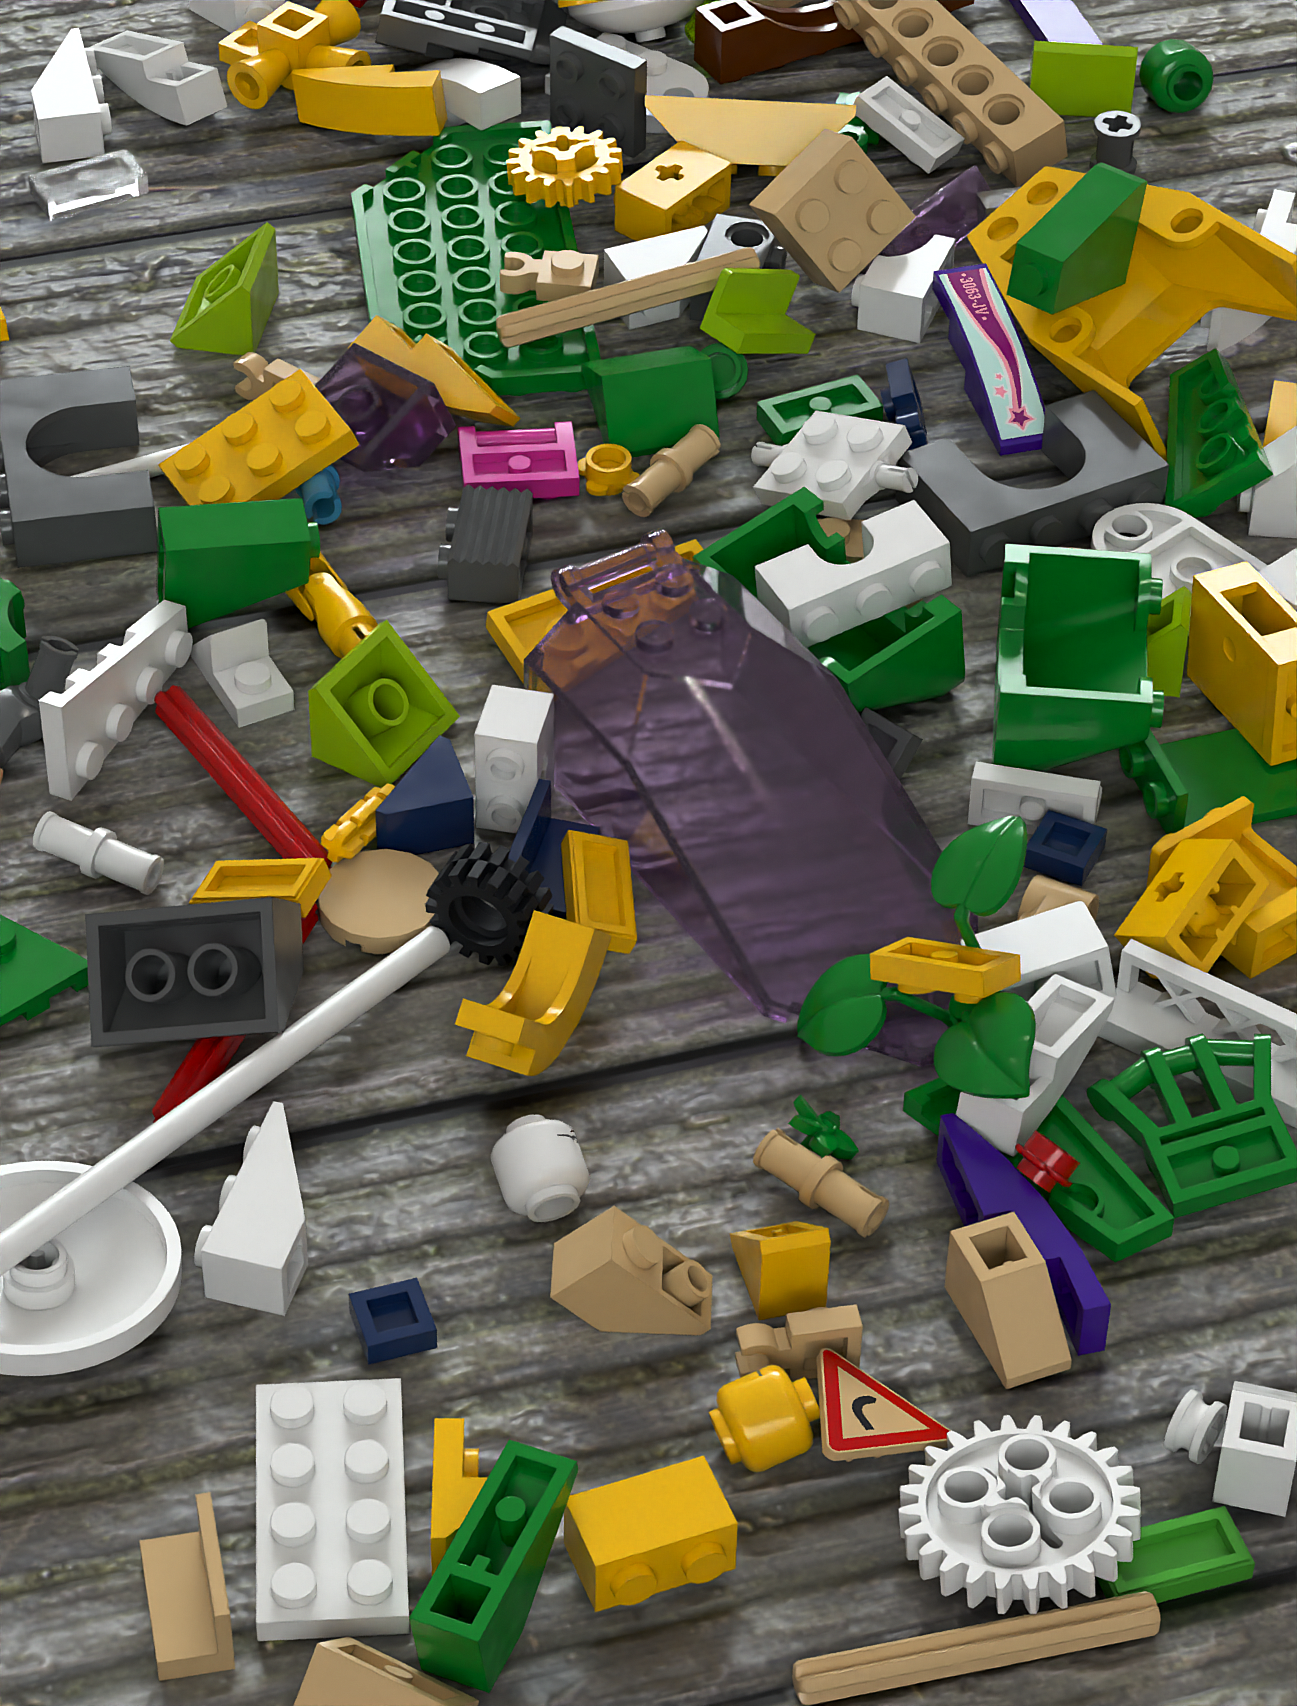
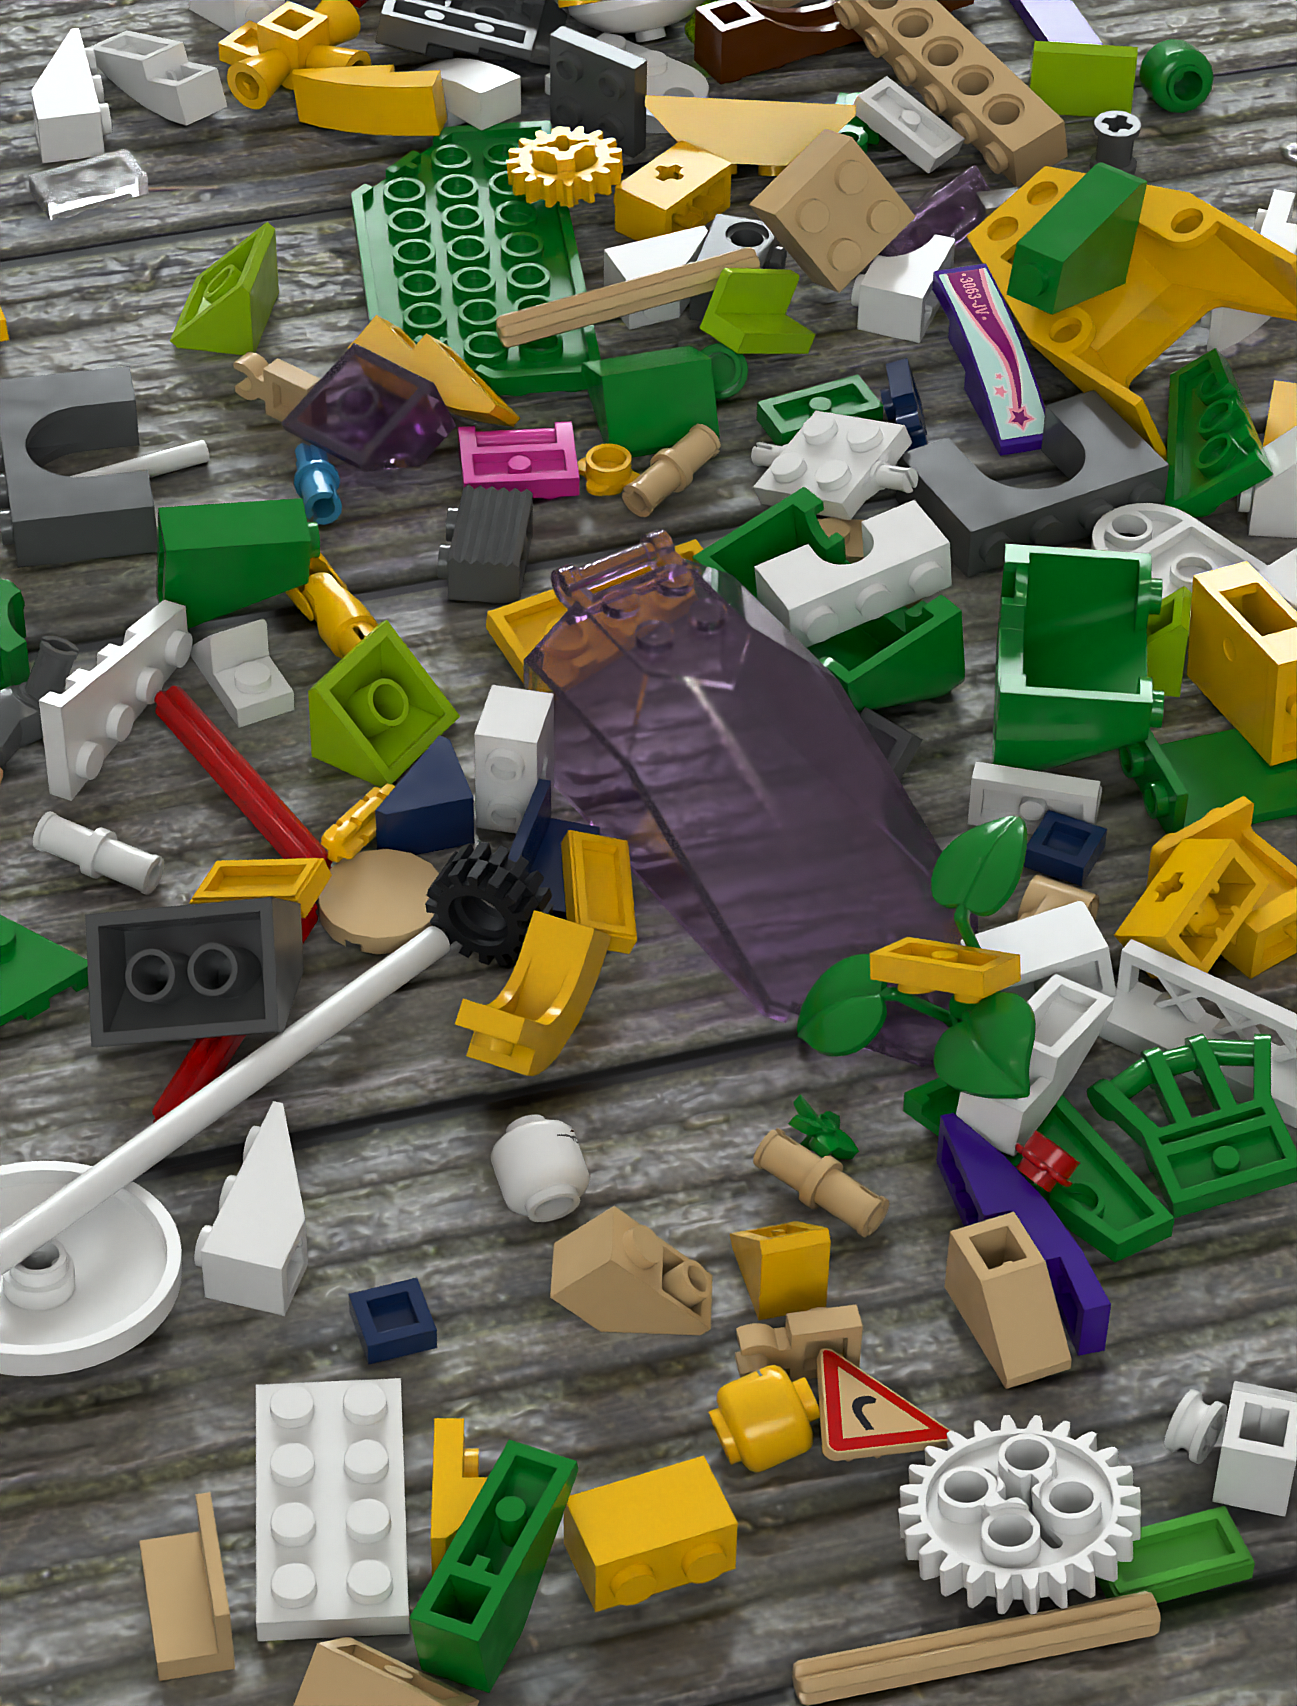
(262, 447): yellow plate -> none
(553, 277): tan plate -> none

